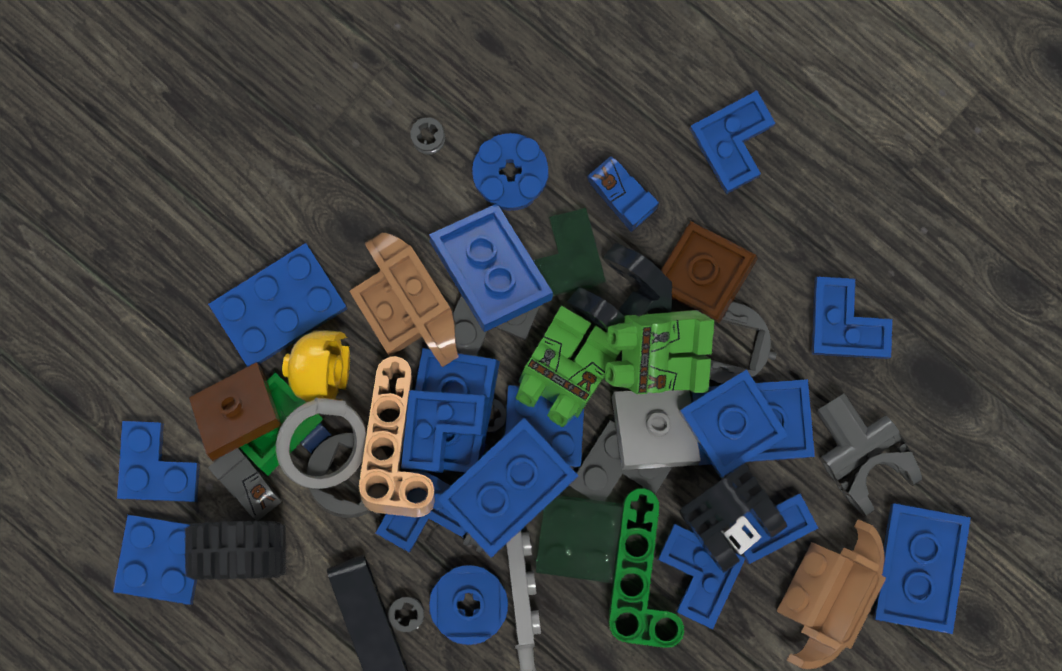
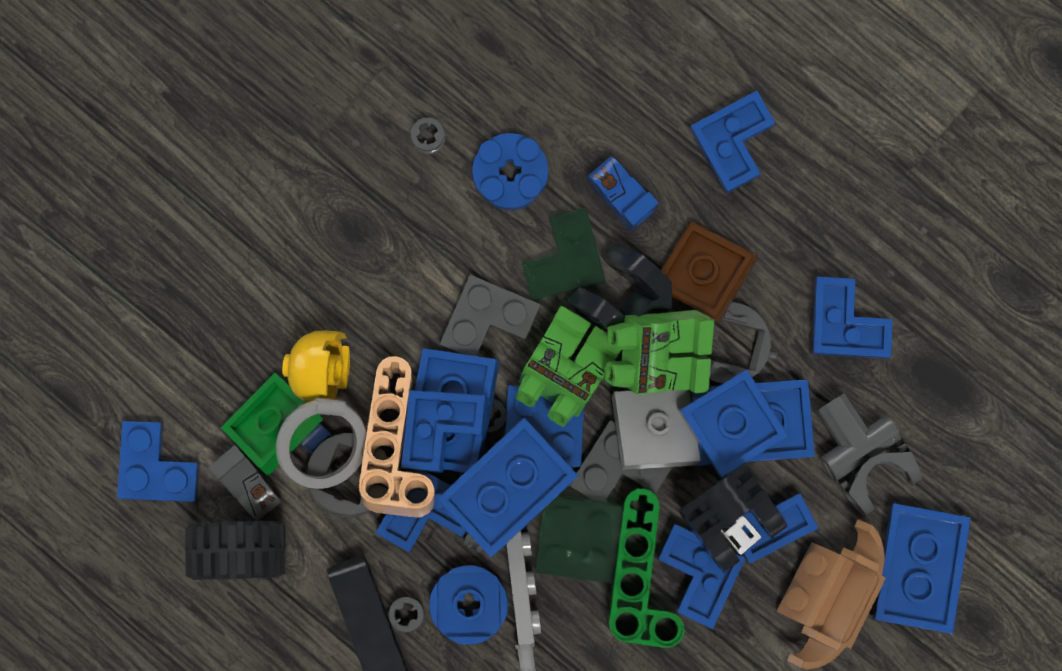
(154, 561): blue plate -> none
(234, 411): reddish brown plate -> none
(278, 306): blue plate -> none
(405, 301): medium nougat plate -> none
(490, 267): blue plate -> none

